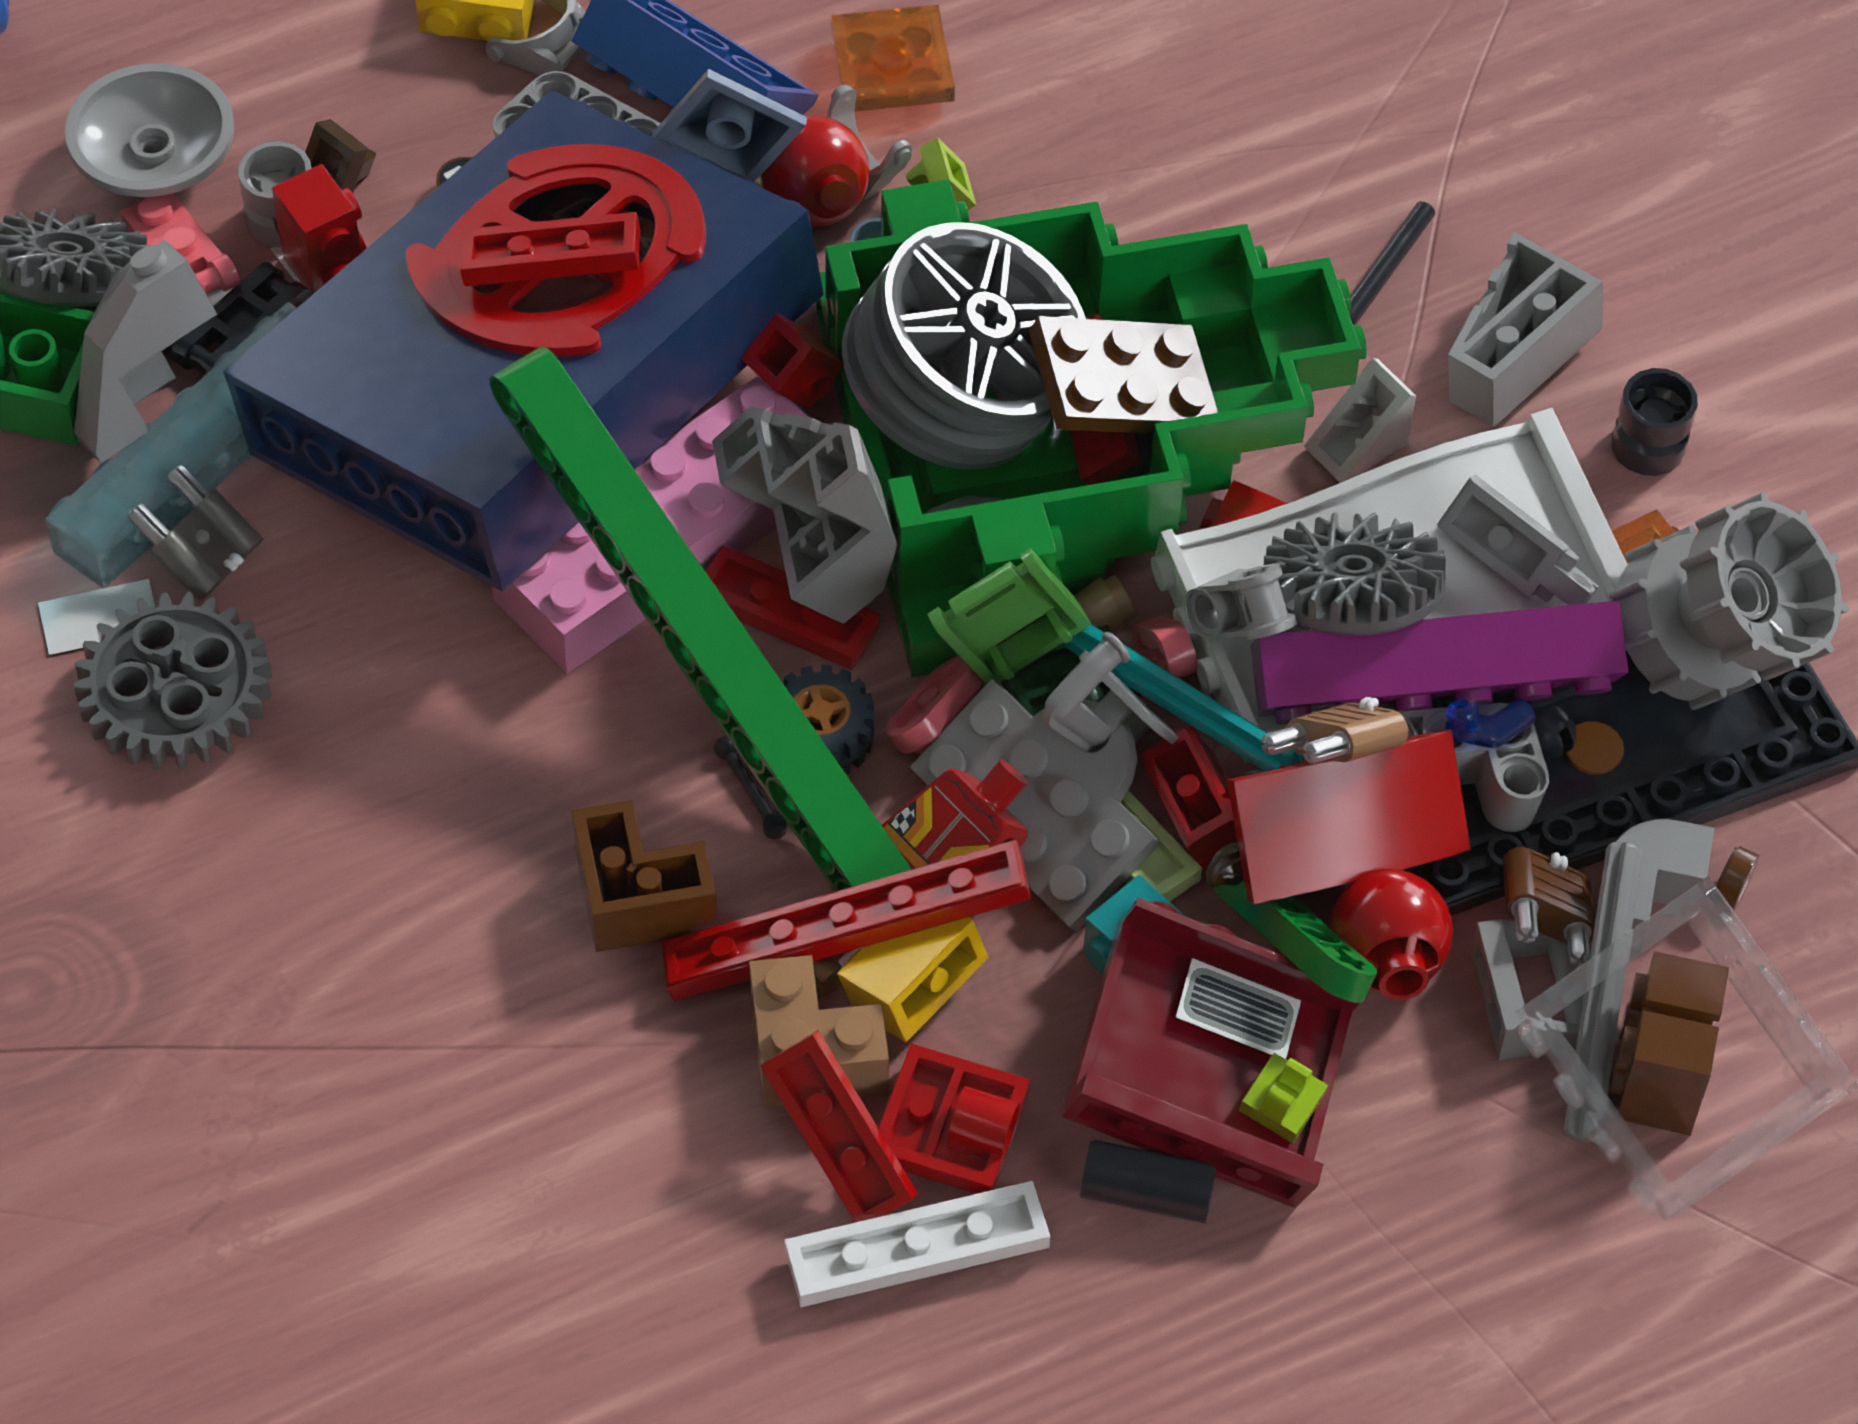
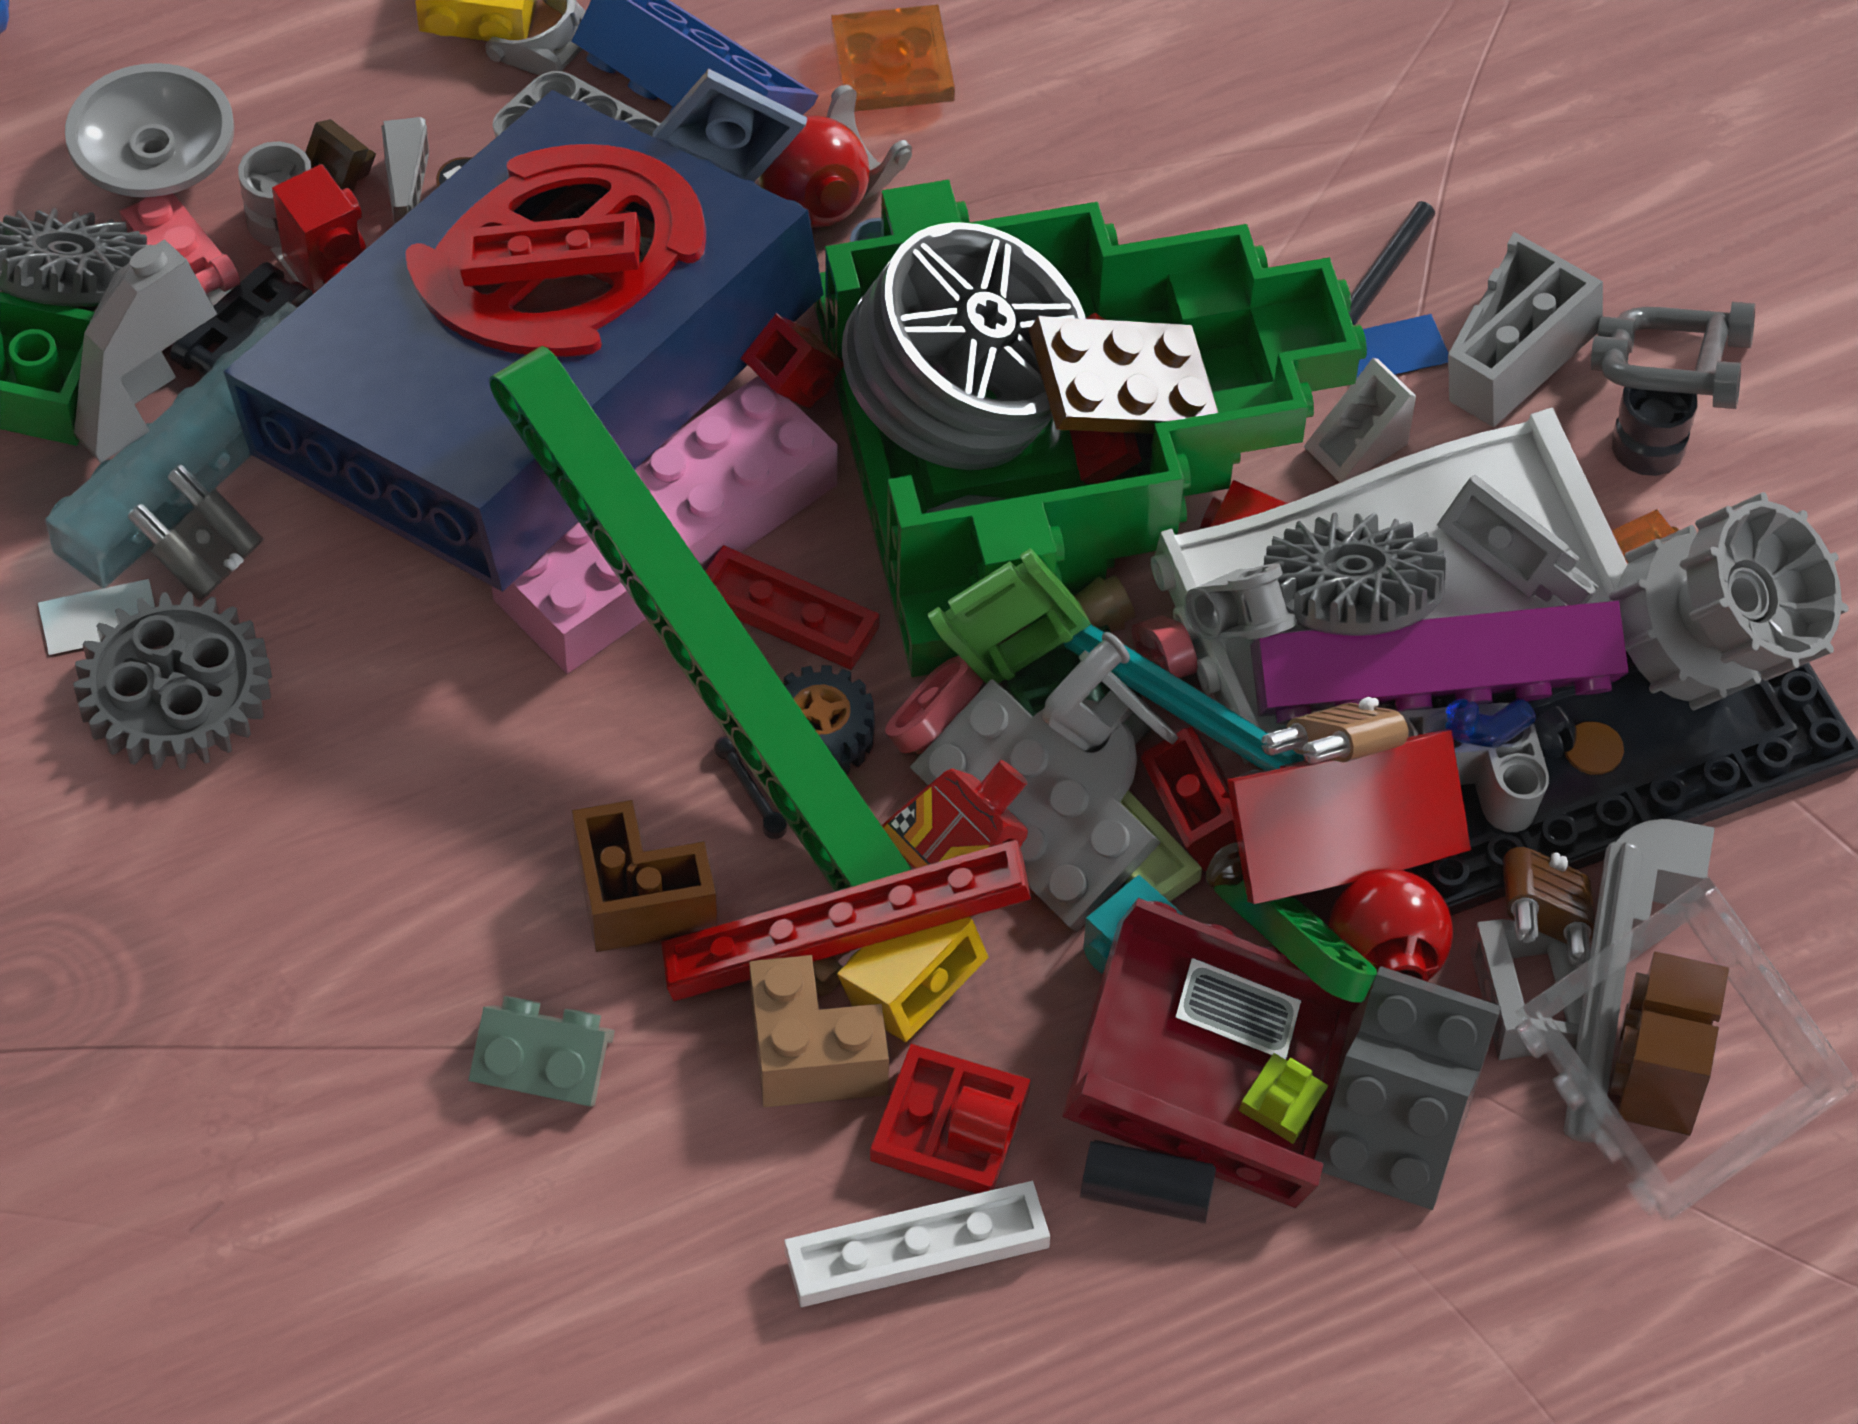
(405, 161): none -> light grey slope
(540, 1052): none -> sand green bracket
(824, 502): light grey brick -> none
(838, 1129): red plate -> none
(942, 164): lime tile -> none
(1405, 345): none -> blue sticker
(1406, 1087): none -> dark grey bracket
(1711, 374): none -> dark grey bar
(1737, 875): reddish brown tile -> none

